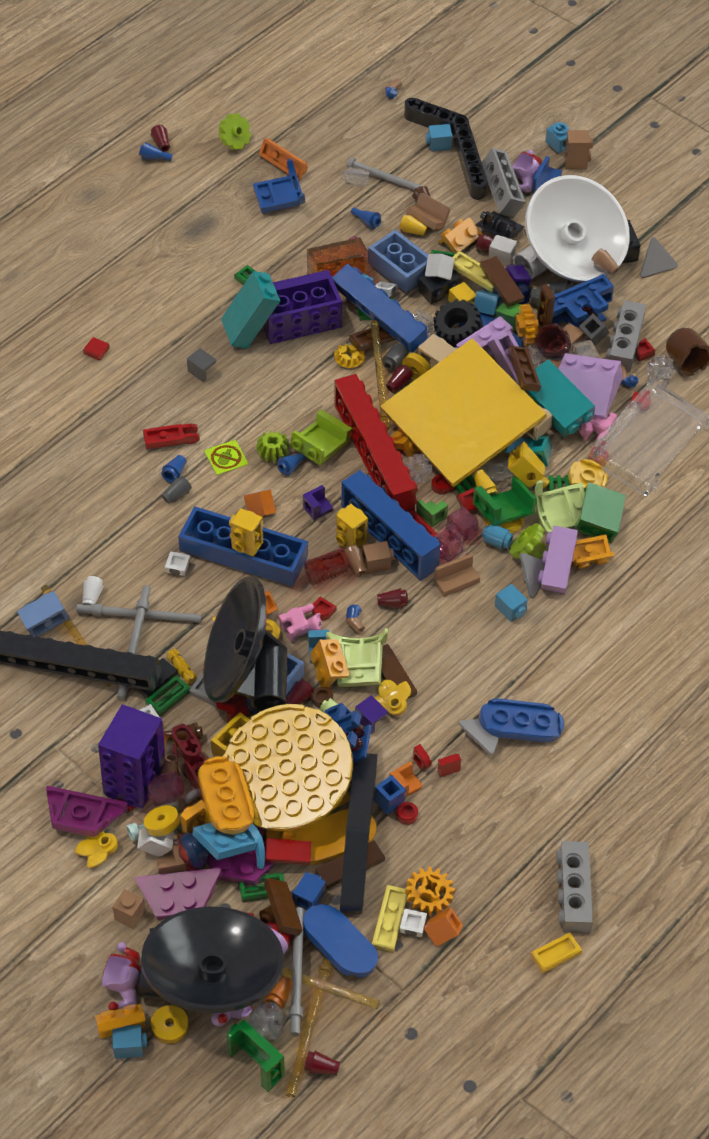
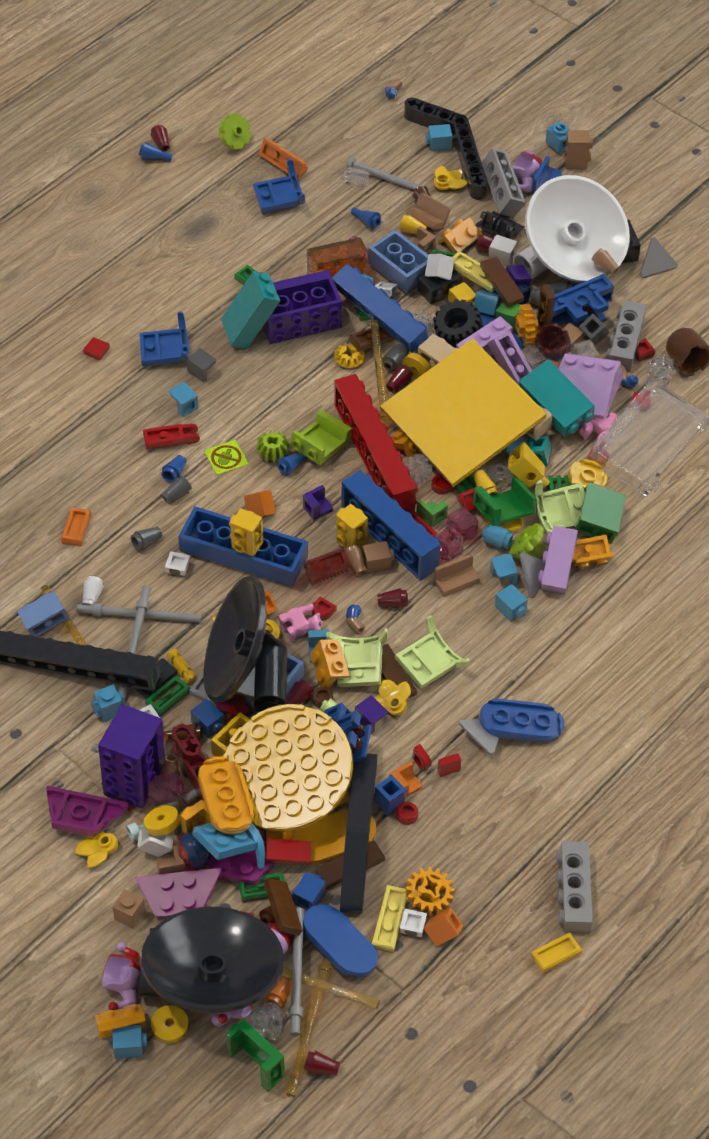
(76, 526): none -> orange tile
(107, 702): none -> dark azure brick
(144, 538): none -> dark grey cone
(165, 345): none -> blue piece
(185, 397): none -> dark azure panel
(208, 717): none -> blue brick
(425, 240): none -> medium nougat panel
(429, 657): none -> yellowish green piece
(448, 179): none -> yellow plate
(504, 567): none -> dark azure panel
(524, 368): reddish brown tile -> none

